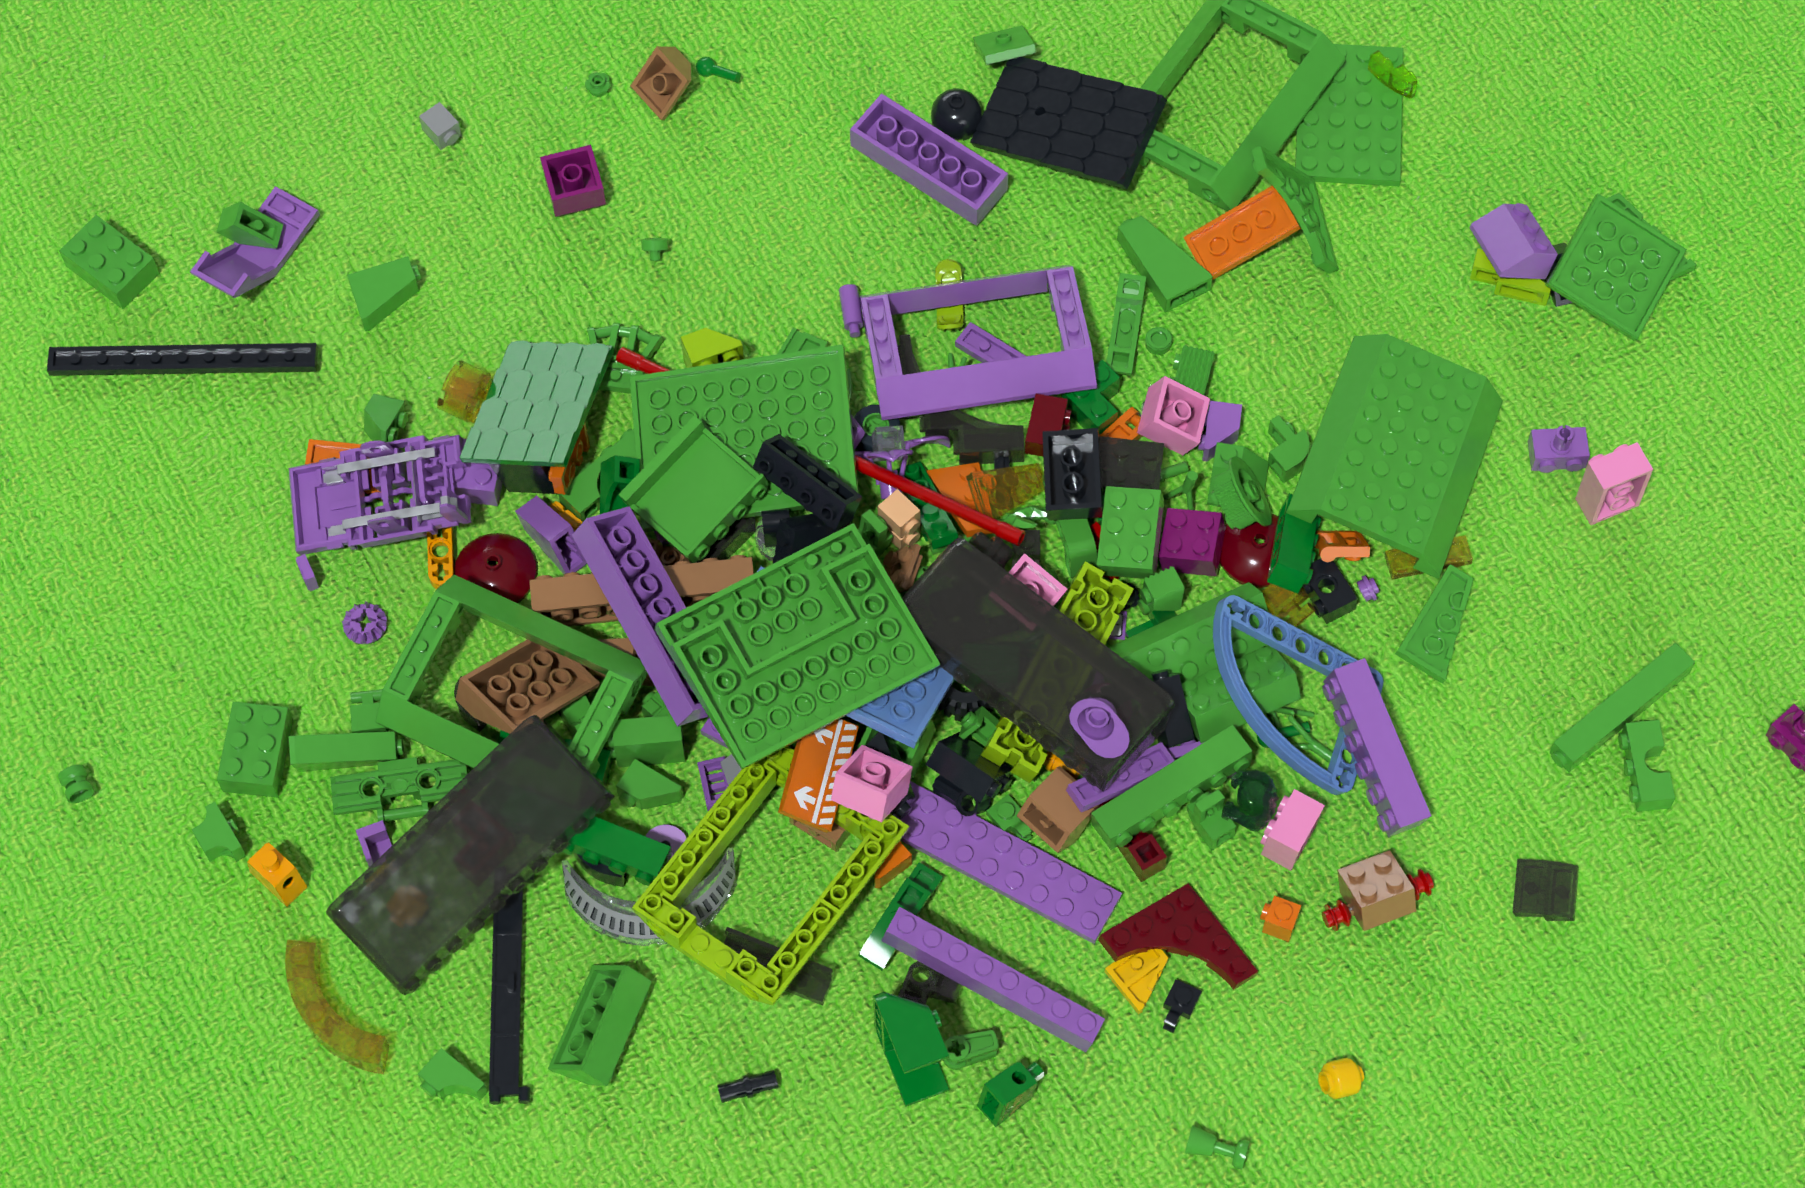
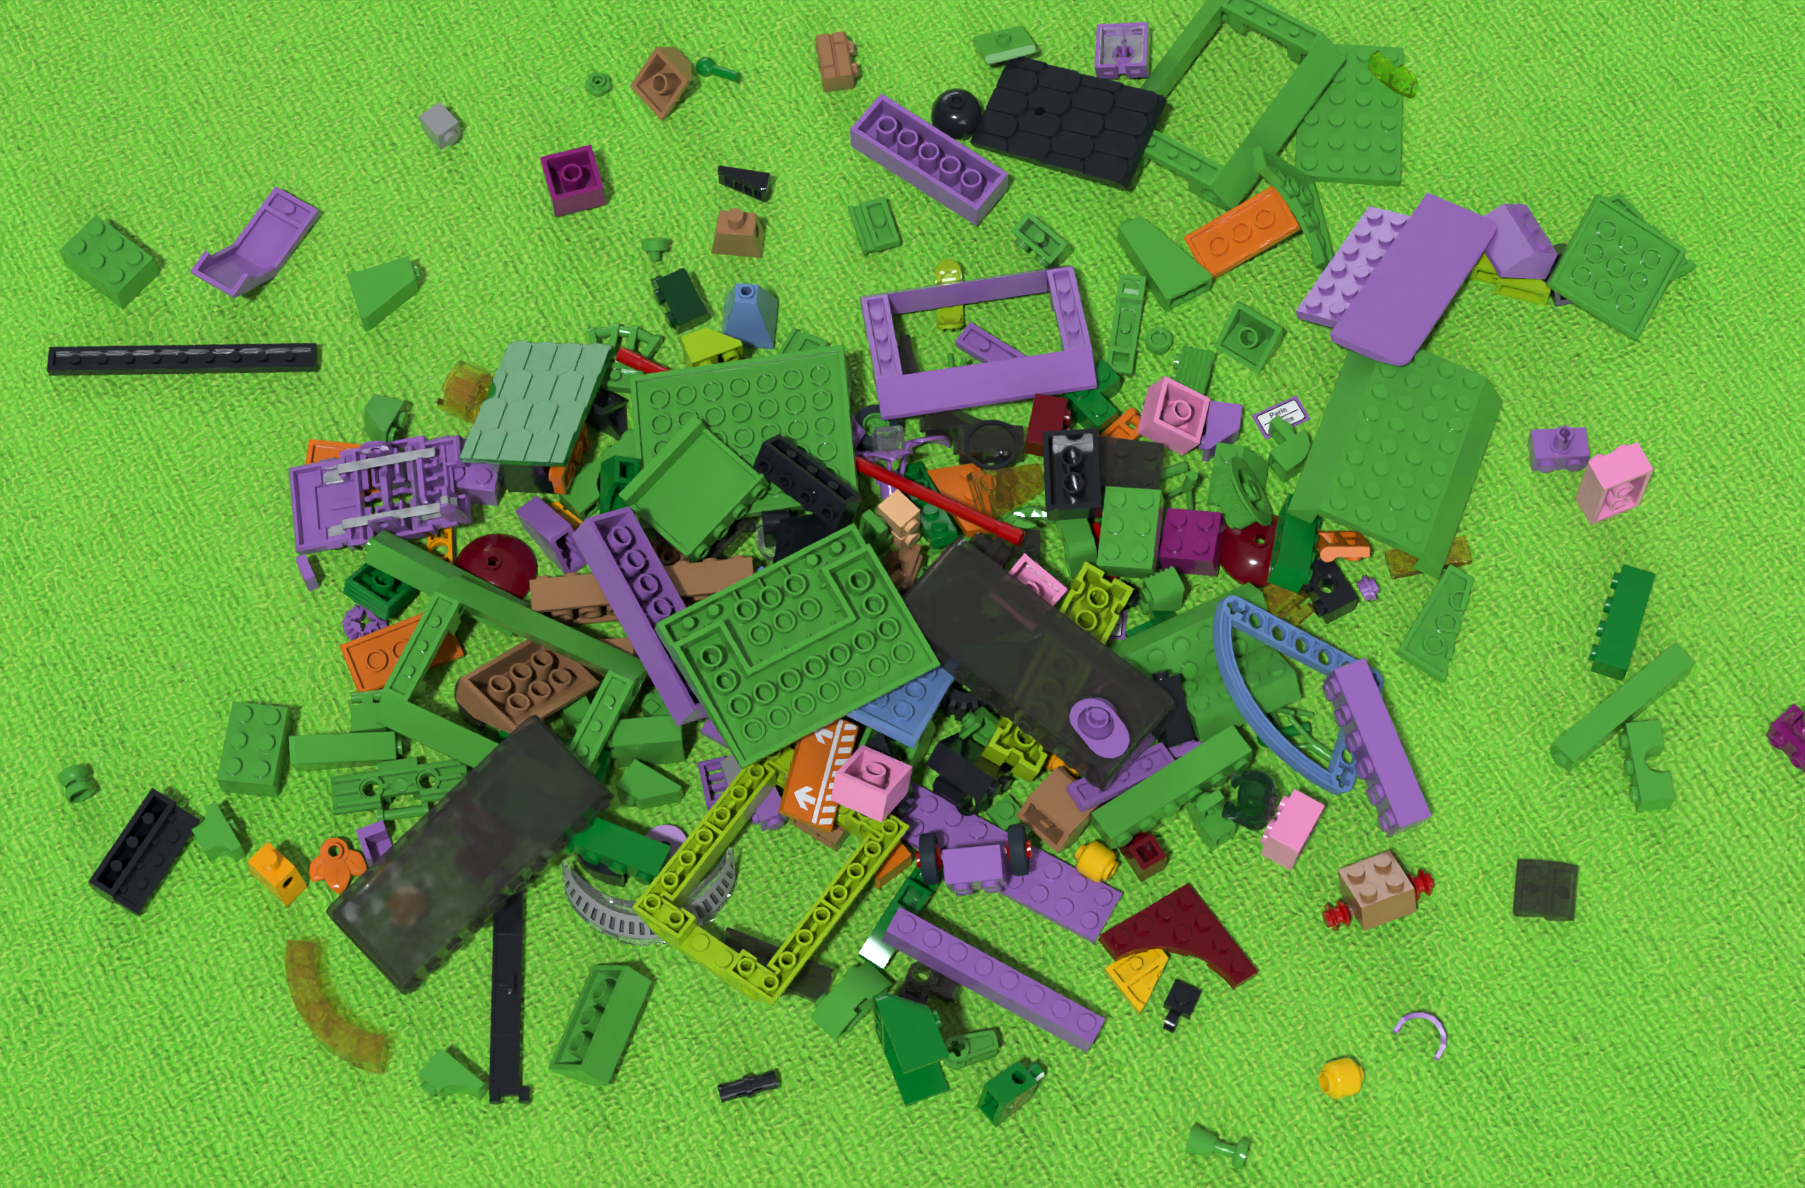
(143, 852): none -> black brick
(249, 226): bright green slope -> none
(339, 868): none -> orange plate
(376, 654): none -> orange tile
(378, 591): none -> green brick
(422, 569): none -> bright green brick
(609, 414): none -> black slope
(680, 300): none -> dark green hinge
(738, 234): none -> medium nougat torso
(749, 182): none -> black slope
(750, 316): none -> medium blue slope
(767, 813): none -> medium lavender brick
(835, 61): none -> medium nougat brick
(849, 1000): none -> bright green brick
(851, 309): medium lavender cylinder -> none
(874, 225): none -> bright green plate
(974, 866): none -> brick
(998, 423): none -> black piece
(1040, 239): none -> bright green brick
(1096, 862): none -> yellow head
(1122, 42): none -> medium lavender piece
(1249, 337): none -> bright green slope
(1280, 918): orange brick -> none
(1289, 410): none -> sticker
(1396, 277): none -> medium lavender slope
(1438, 1023): none -> helmet
(1622, 622): none -> green brick

